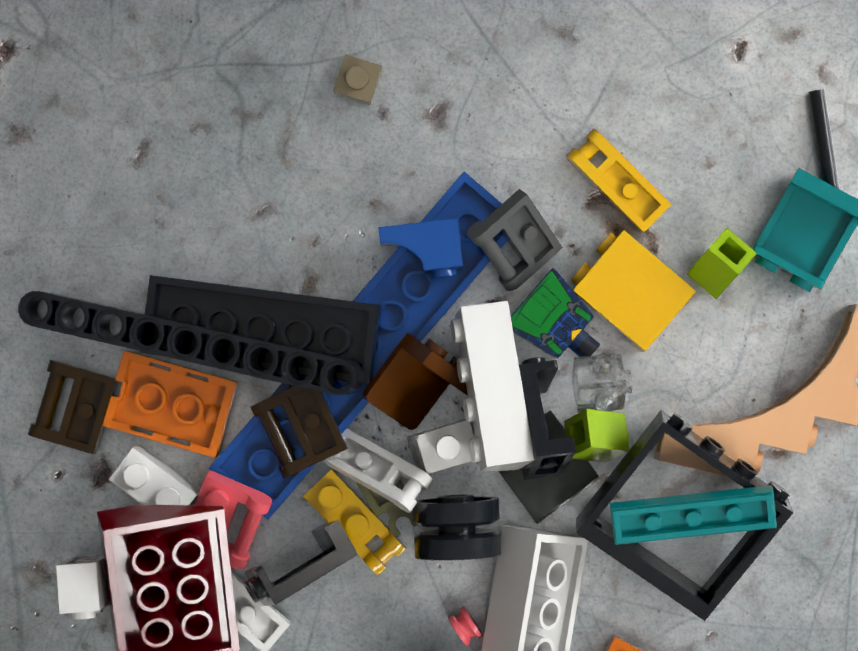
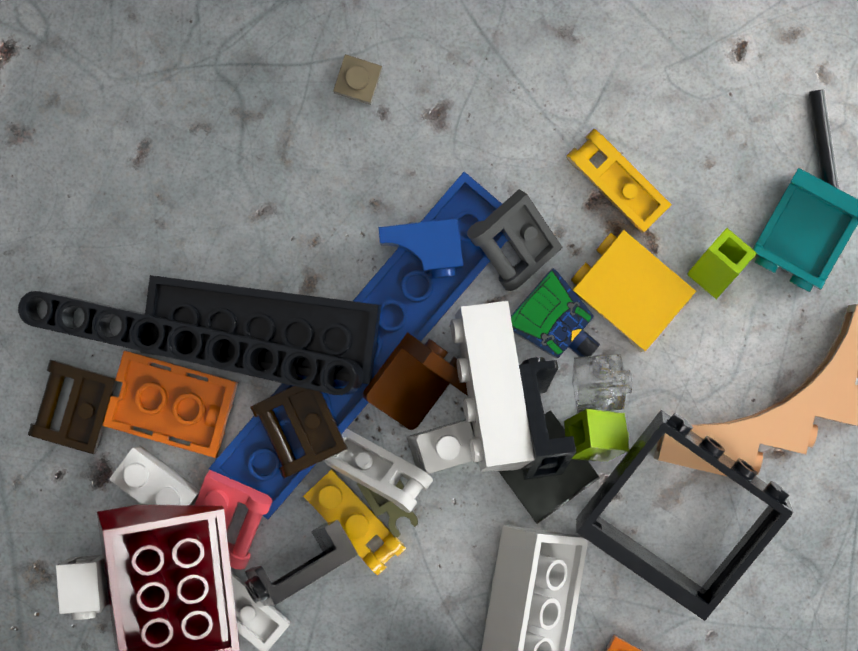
(456, 525): black wheel -> none
(465, 626): coral bush -> none
(693, 515): teal tile -> none

